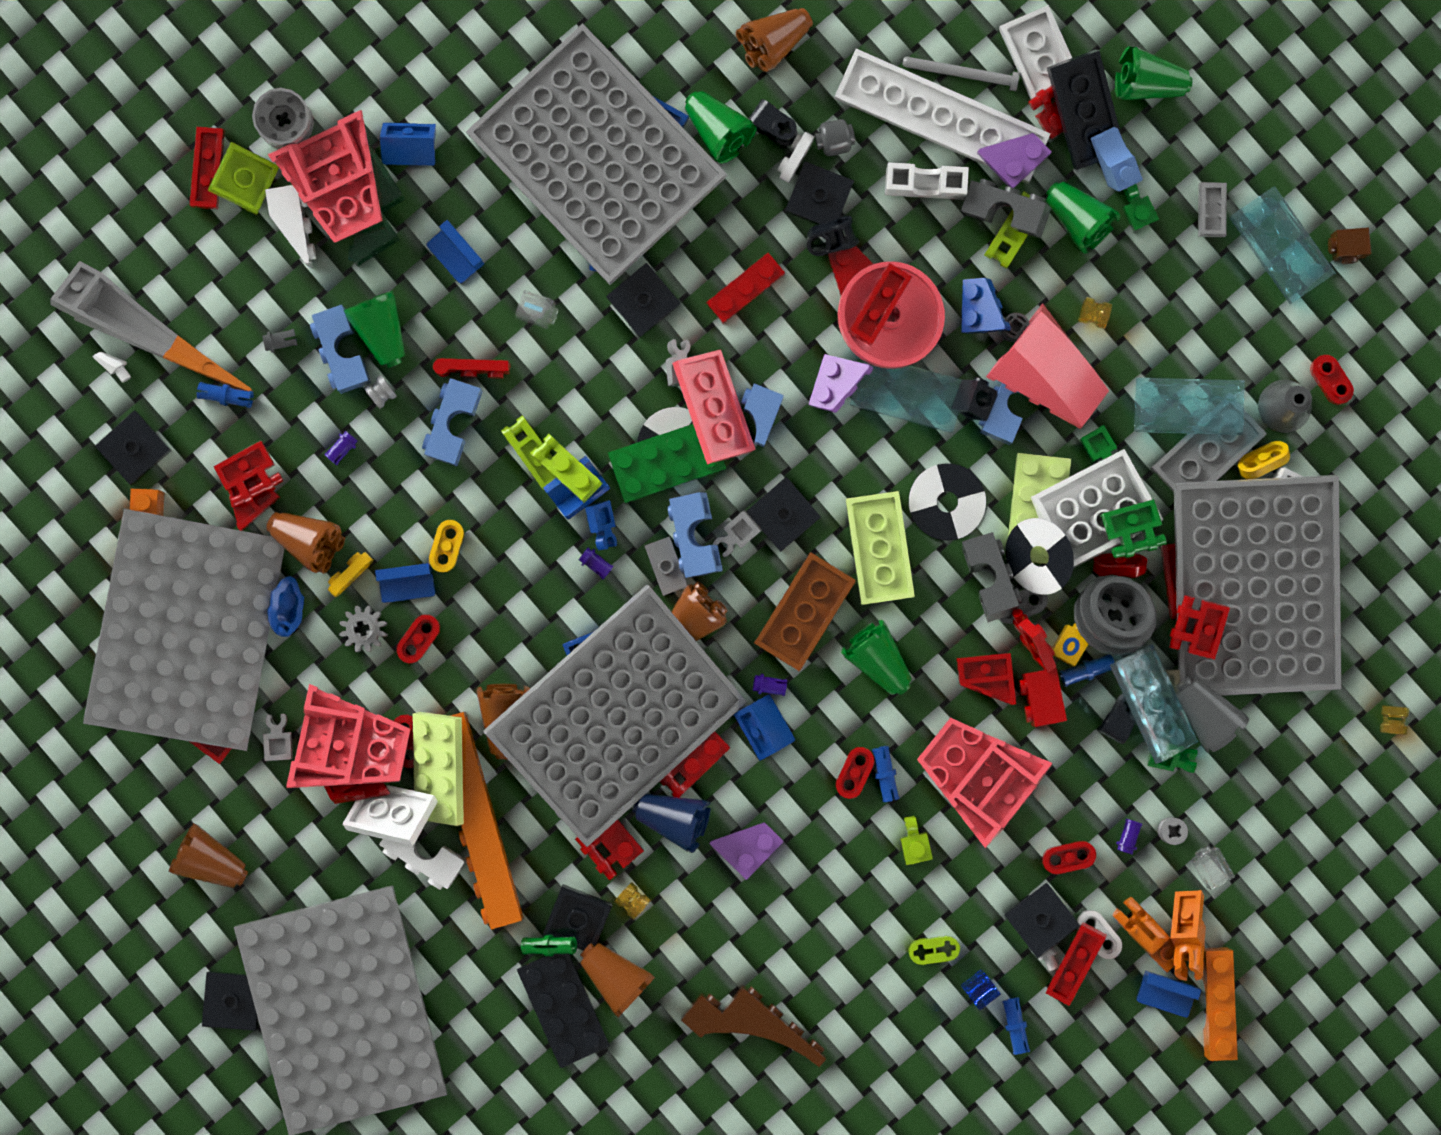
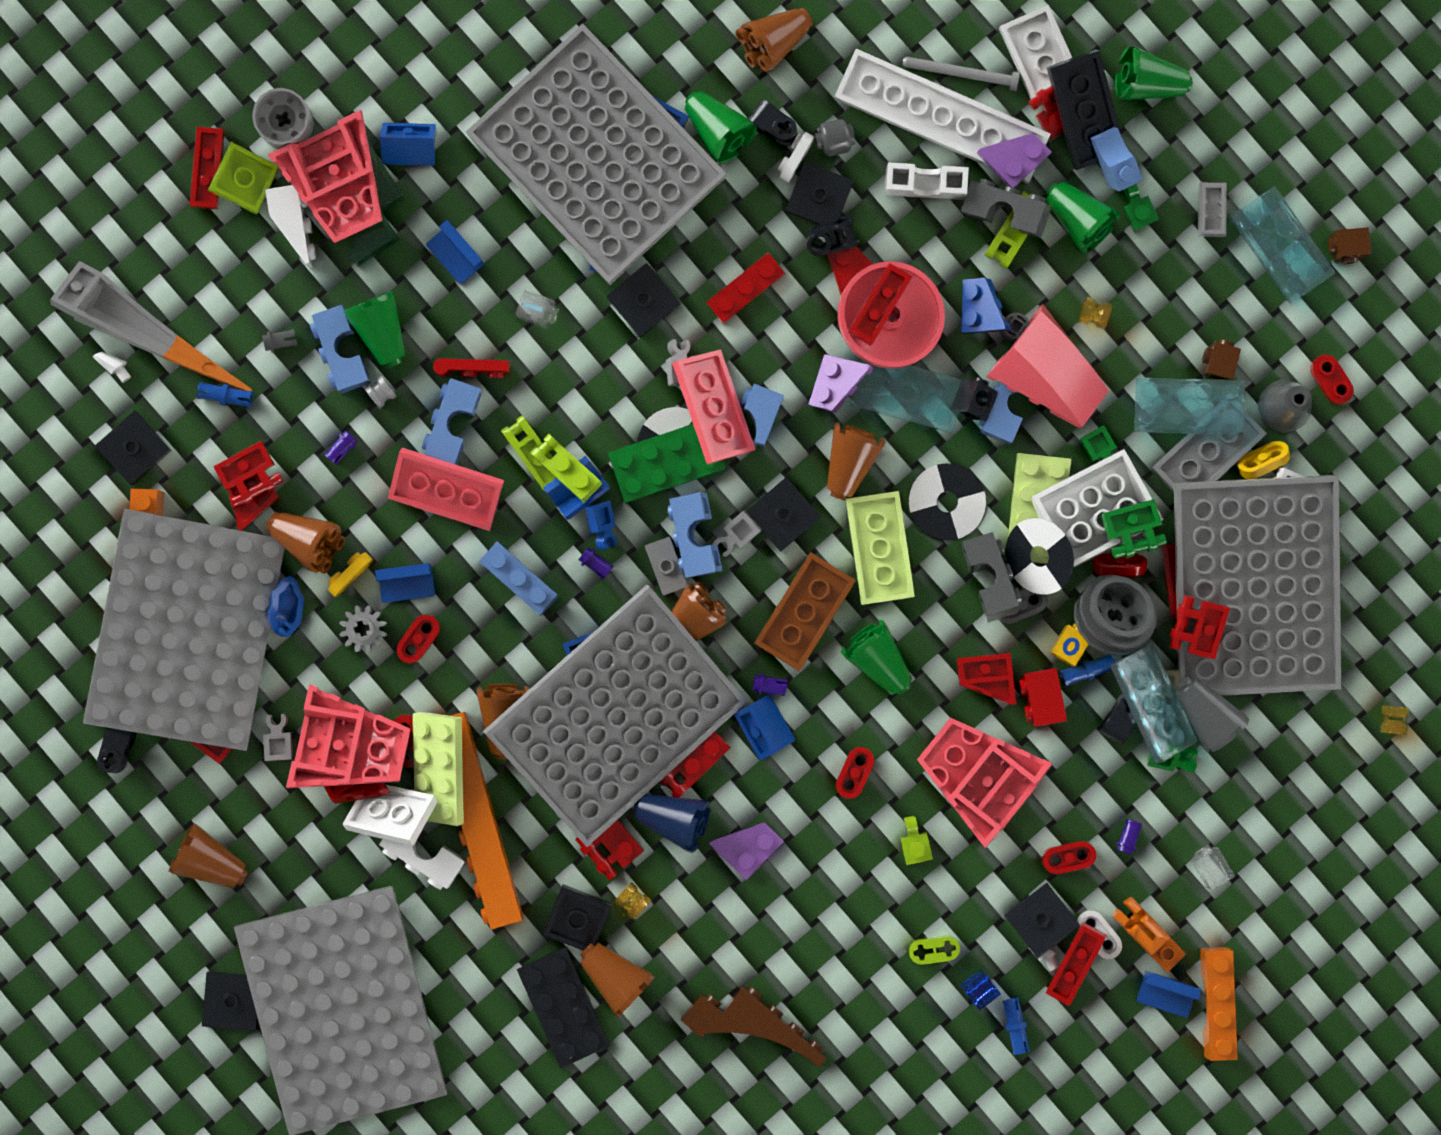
(118, 745): none -> black piece
(445, 489): none -> coral plate
(446, 546): yellow plate -> none
(519, 578): none -> medium blue arch
(564, 945): green pin -> none
(851, 459): none -> dark orange cone
(885, 774): blue pin -> none
(1033, 639): red plate -> none
(1168, 828): light grey wheel -> none
(1188, 933): orange plate -> none
(1221, 360): none -> reddish brown brick

